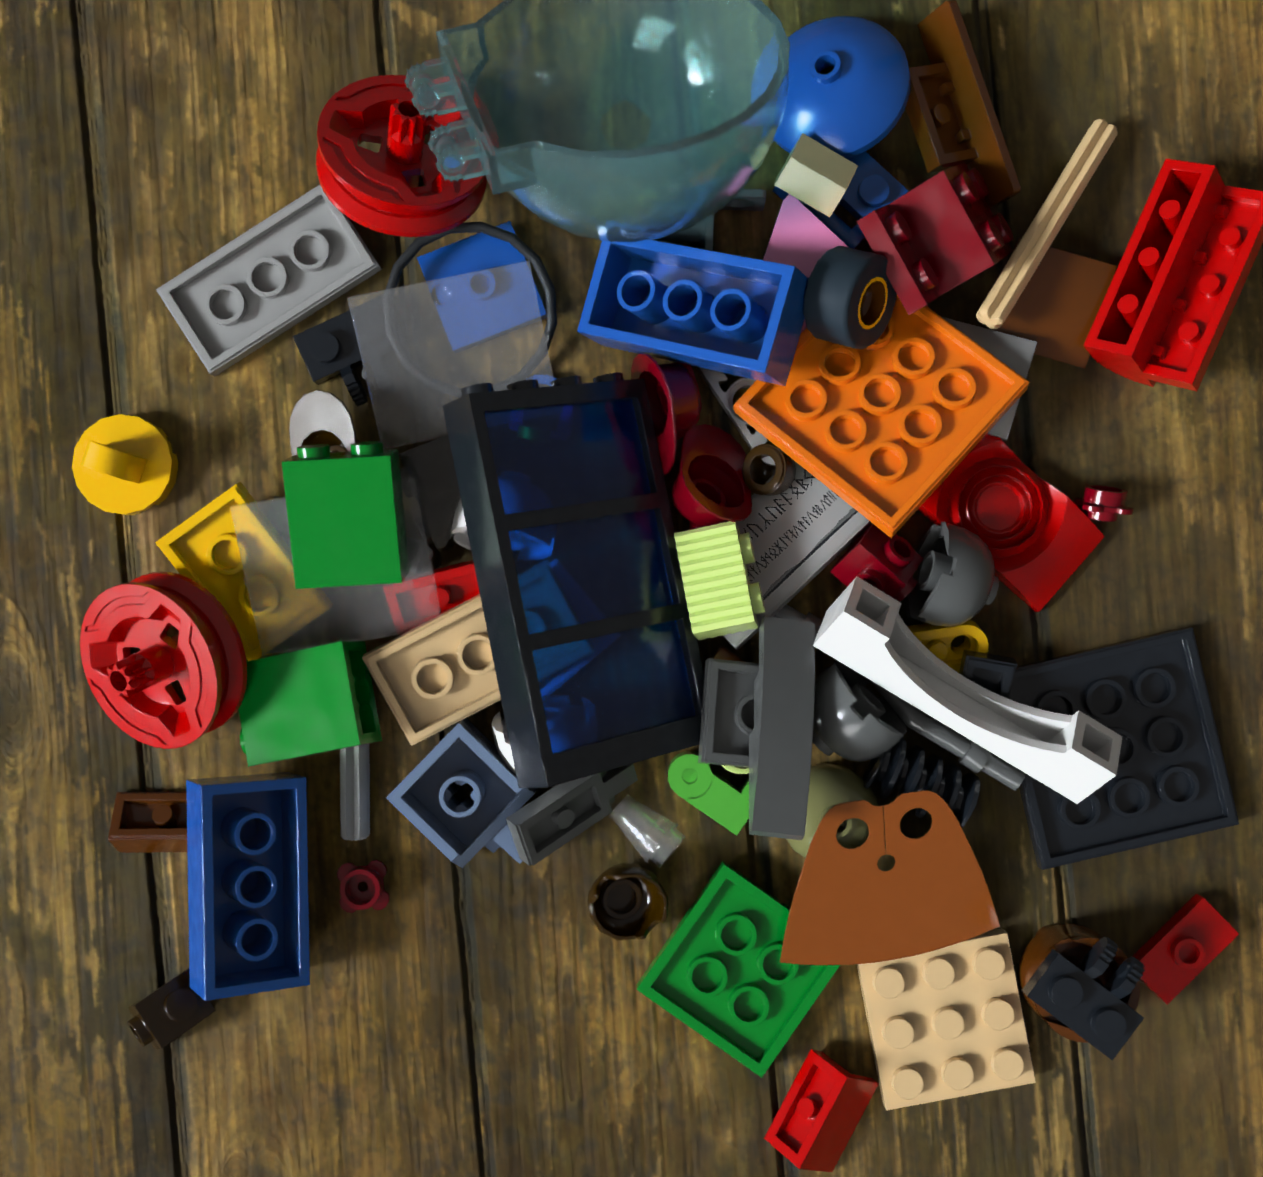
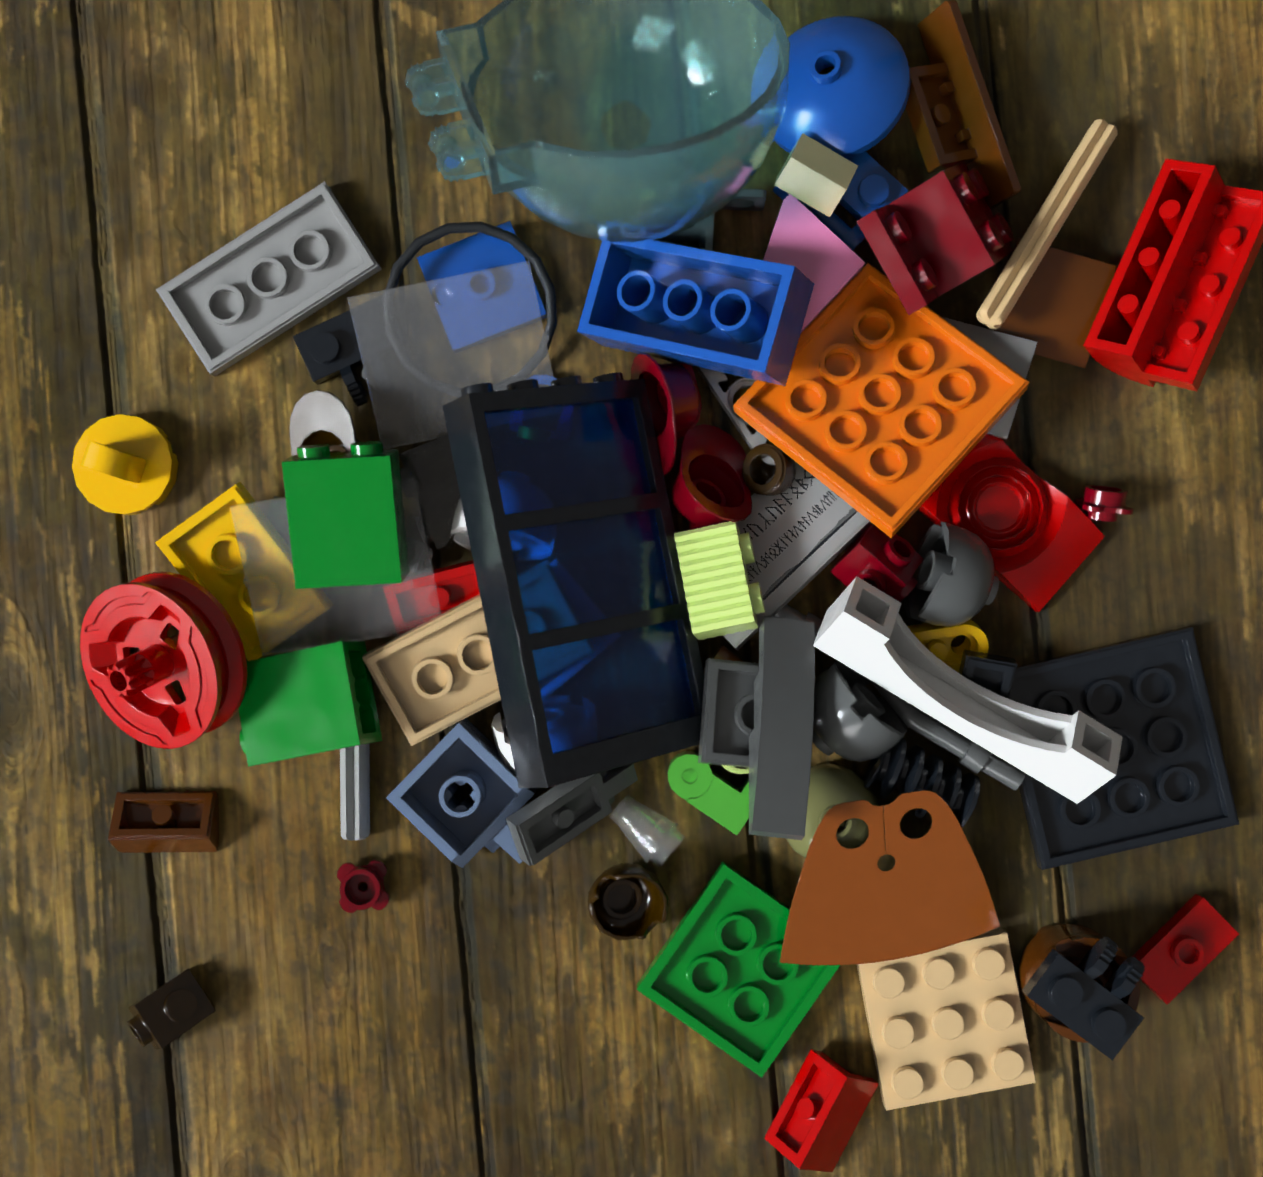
(247, 884): blue brick -> none
(383, 186): red wheel -> none
(849, 297): black wheel -> none

